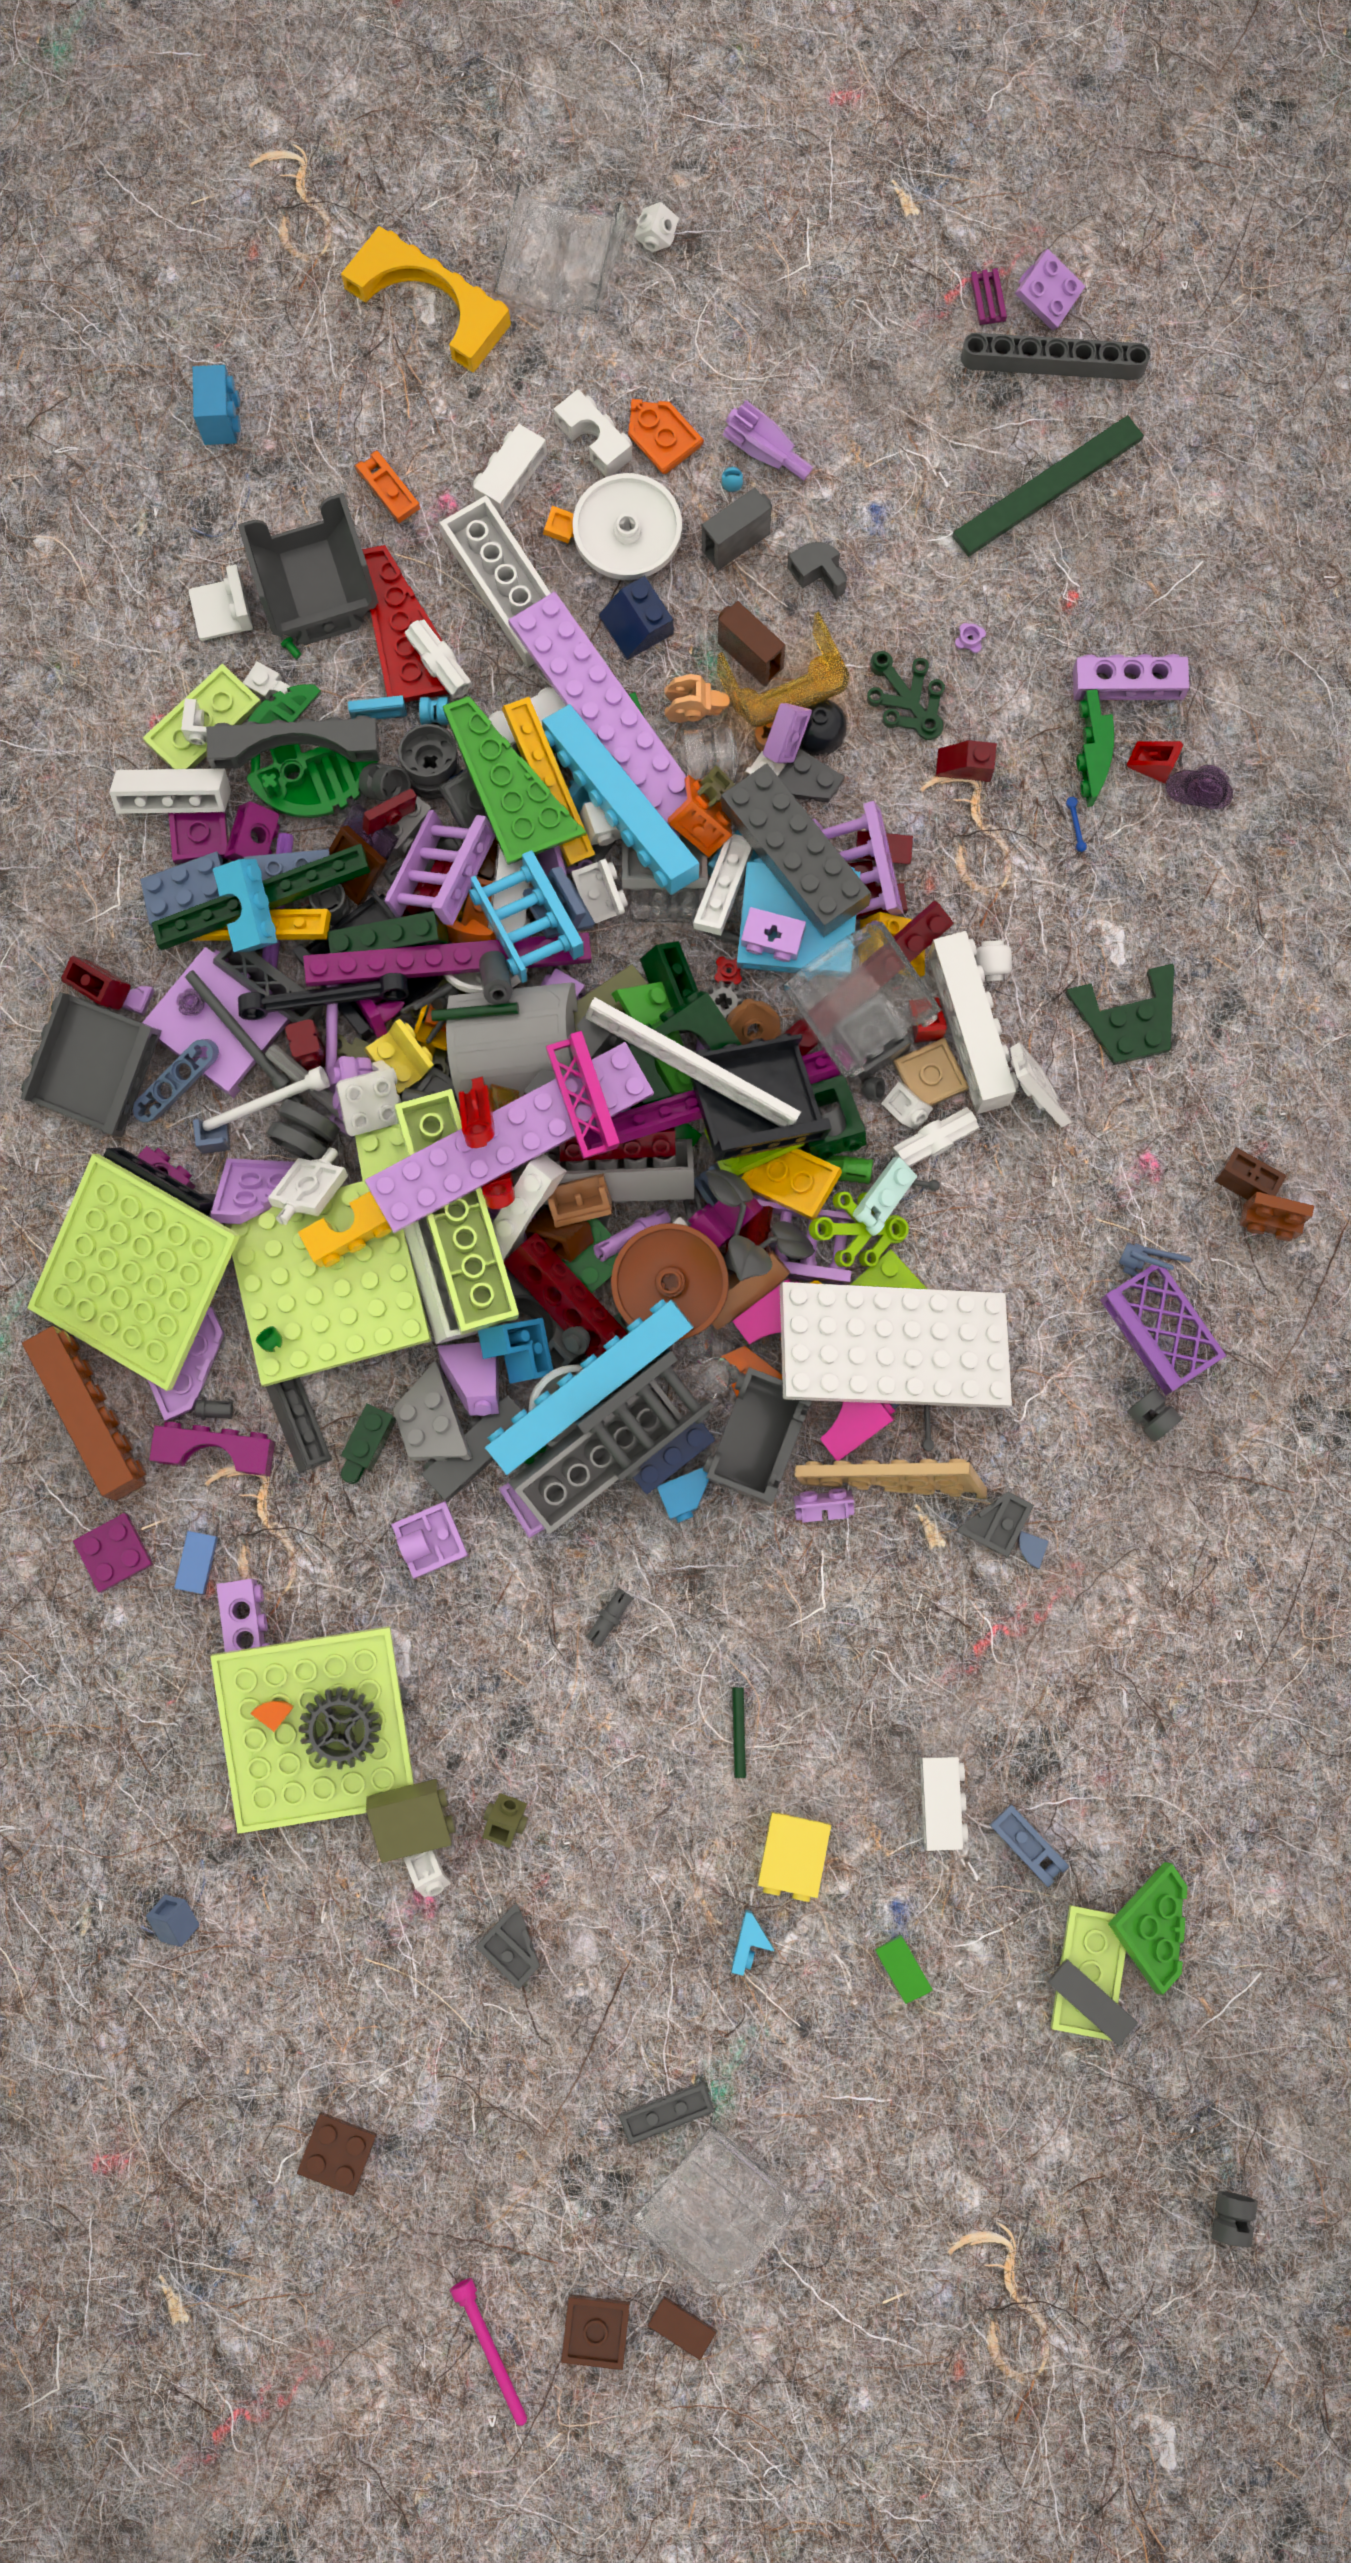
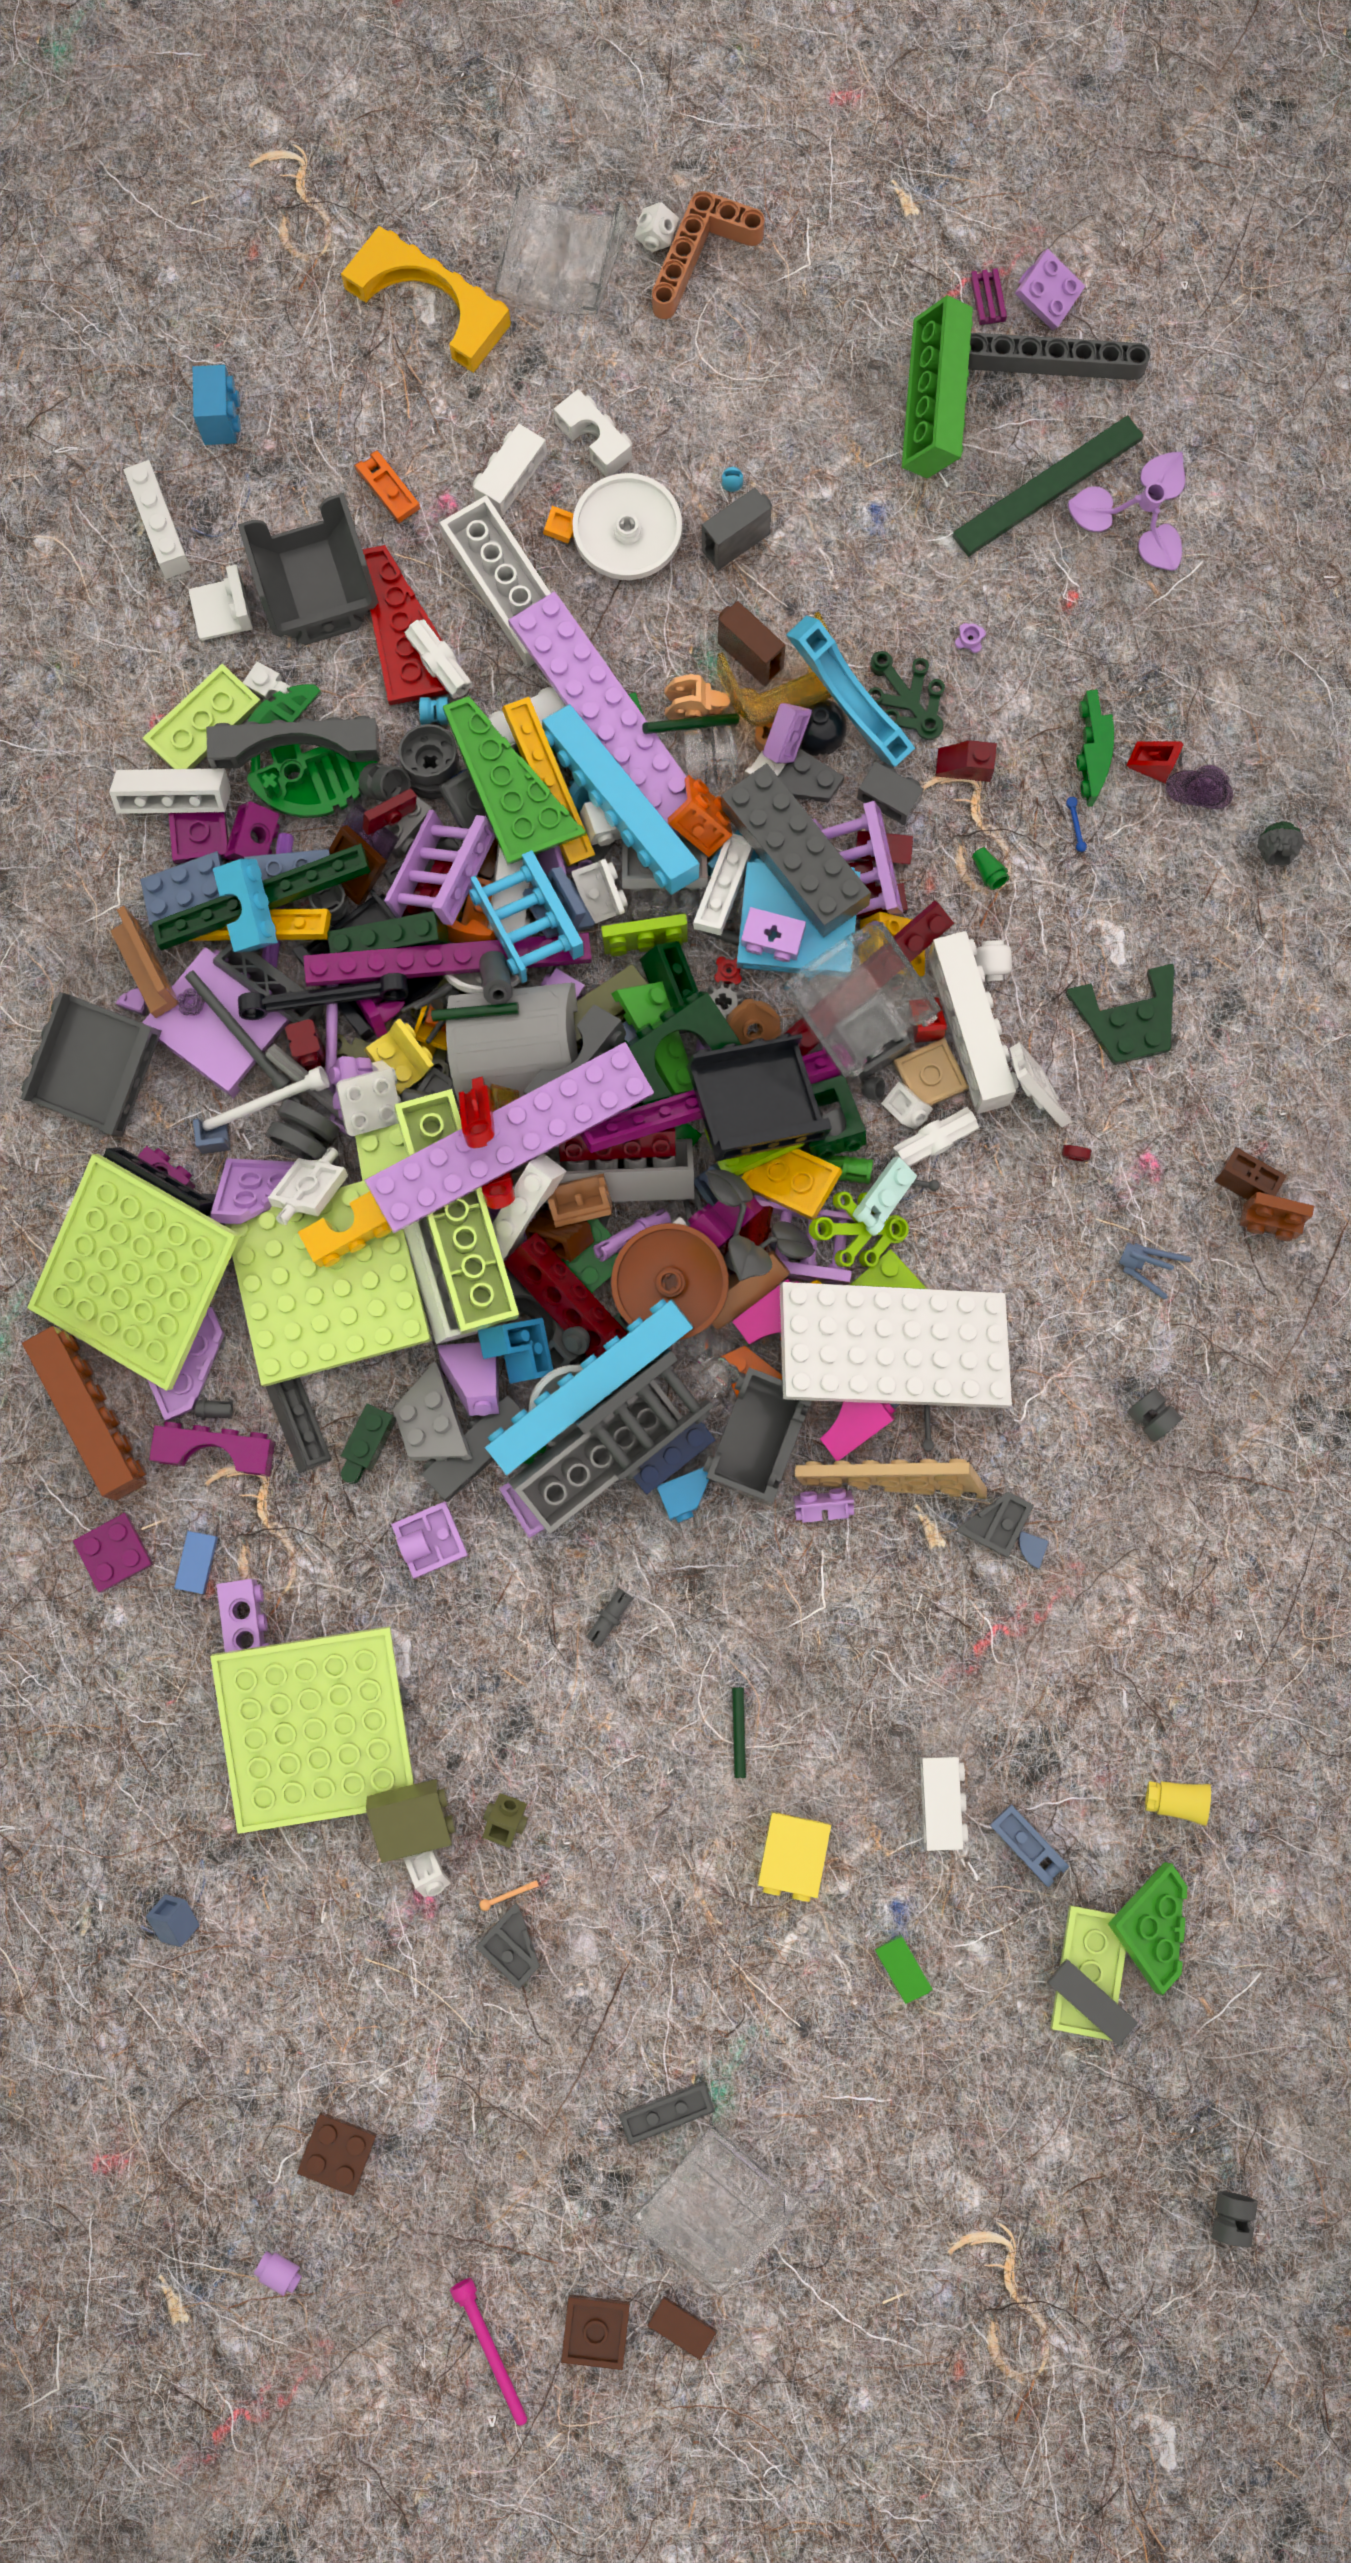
(95, 982): dark red brick -> none
(143, 964): none -> medium nougat fence
(157, 519): none -> white brick
(173, 1078): sand blue beam -> none
(193, 723): white bracket -> none
(269, 1339): green hinge -> none
(272, 1713): orange tile -> none
(278, 2273): none -> lavender brick
(288, 643): green piece -> none
(347, 1739): dark grey gear -> none
(378, 707): medium azure tile -> none
(486, 1904): none -> light nougat hinge
(593, 1091): dark pink fence -> none
(637, 618): dark blue slope -> none
(644, 934): none -> lime plate
(662, 433): orange tile -> none
(690, 723): none -> dark green bar
(691, 244): none -> nougat beam
(691, 1064): white tile -> none
(715, 784): olive plate -> none
(750, 1935): medium azure slope -> none
(763, 439): lavender piece -> none
(815, 562): dark grey brick -> none
(869, 718): none -> medium azure arch
(891, 792): none -> dark grey brick
(937, 387): none -> bright green brick
(990, 869): none -> green cone
(1076, 1153): none -> dark red tile
(1144, 687): lavender brick -> none
(1145, 1344): medium lavender fence -> none
(1162, 481): none -> lavender plant
(1179, 1800): none -> light yellow plant
(1280, 843): none -> dark grey piece

